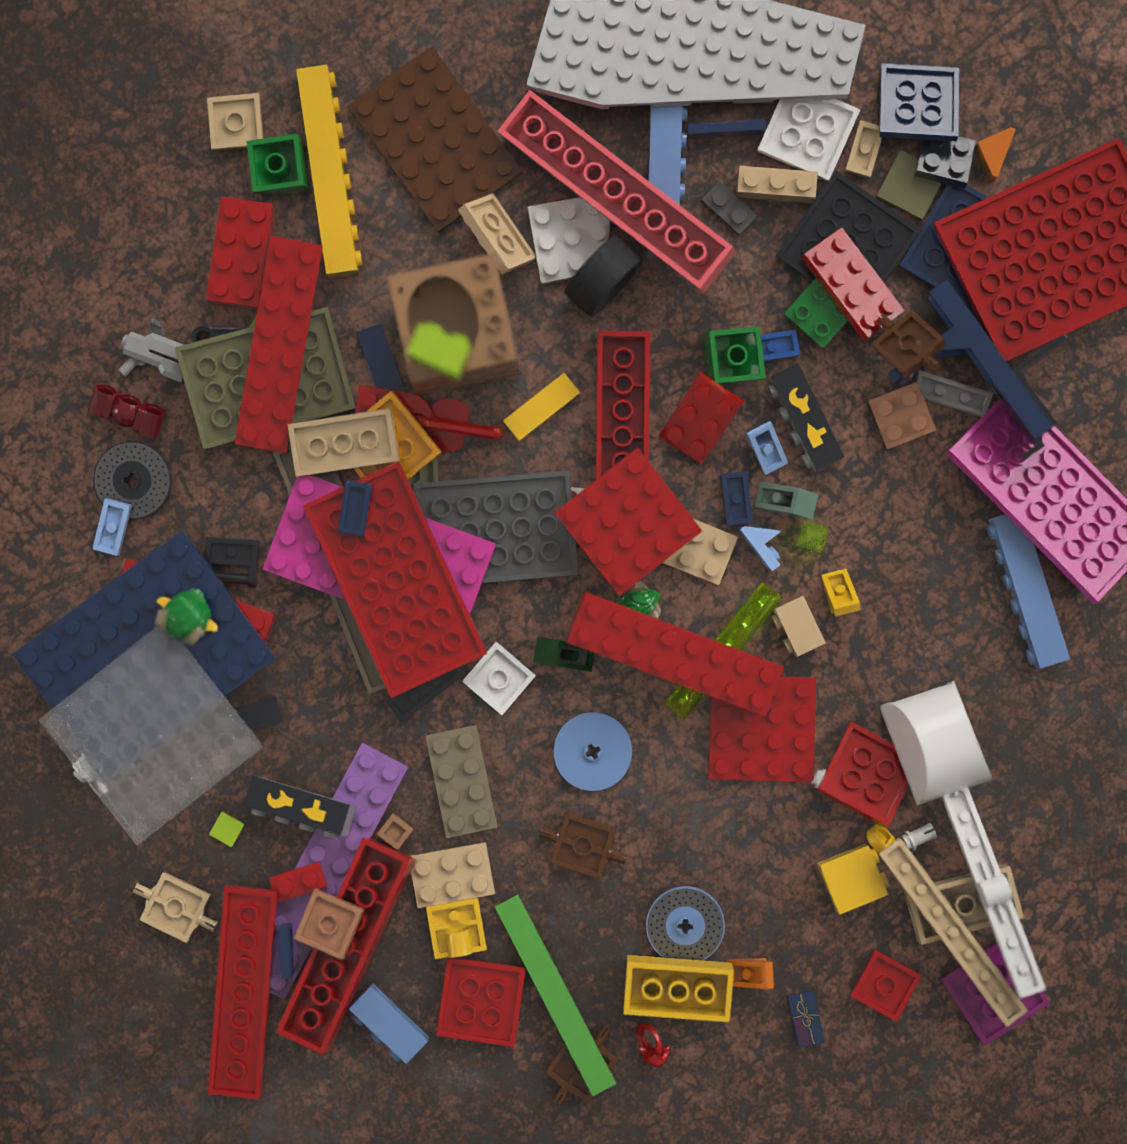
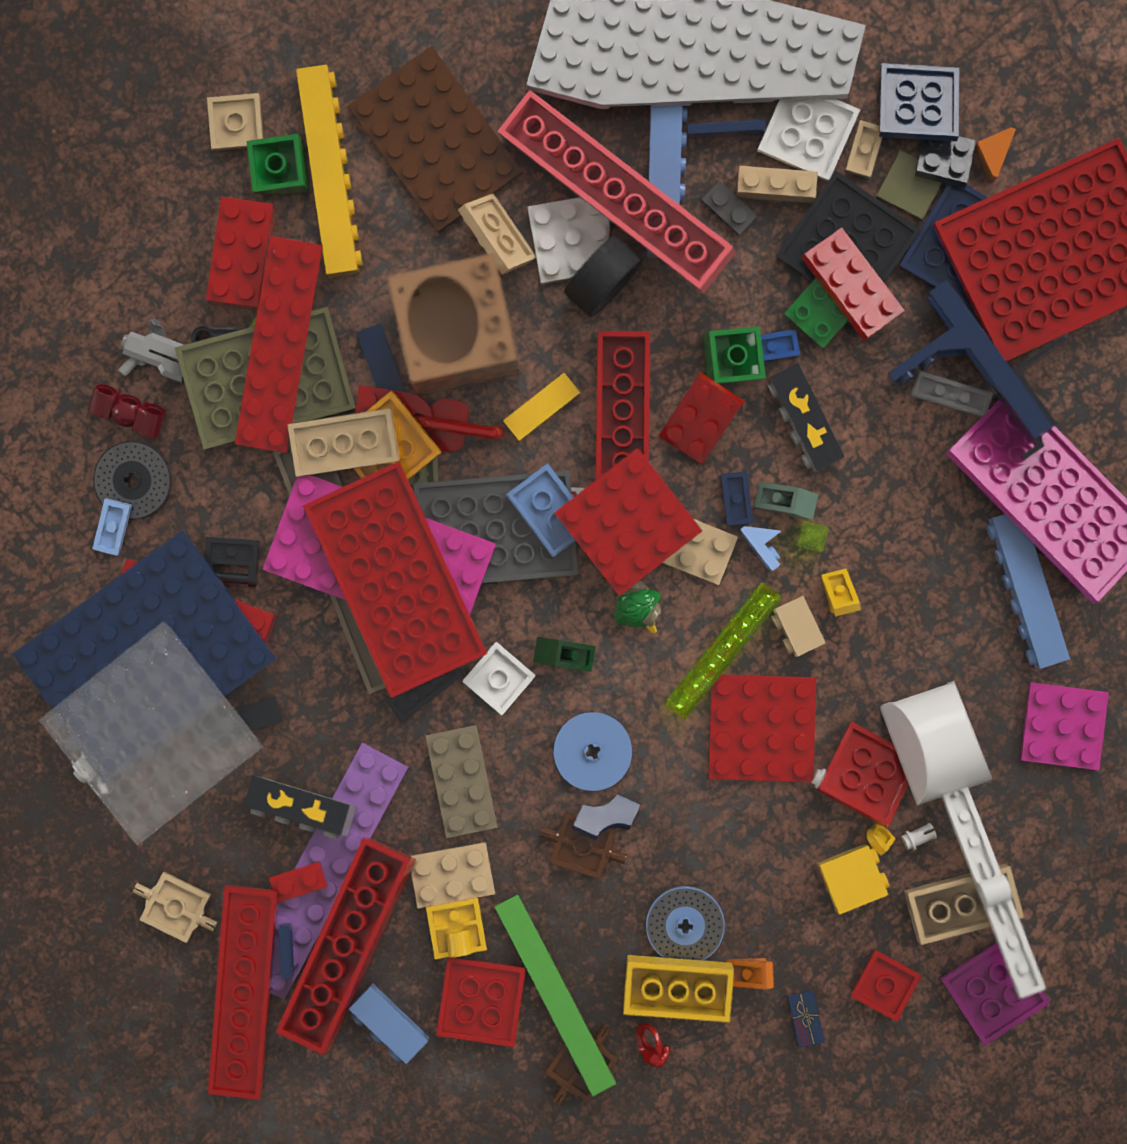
(185, 616): green hair -> none
(227, 829): lime tile -> none
(329, 924): nougat plate -> none
(355, 508): dark blue tile -> none
(395, 831): medium nougat plate -> none
(440, 351): lime brick -> none
(537, 501): none -> medium blue tile
(615, 814): none -> tile
(674, 653): red brick -> none
(767, 448): light blue slope -> none
(902, 415): nougat plate -> none
(909, 344): reddish brown plate -> none
(953, 932): tan plate -> none
(1064, 726): none -> dark pink plate

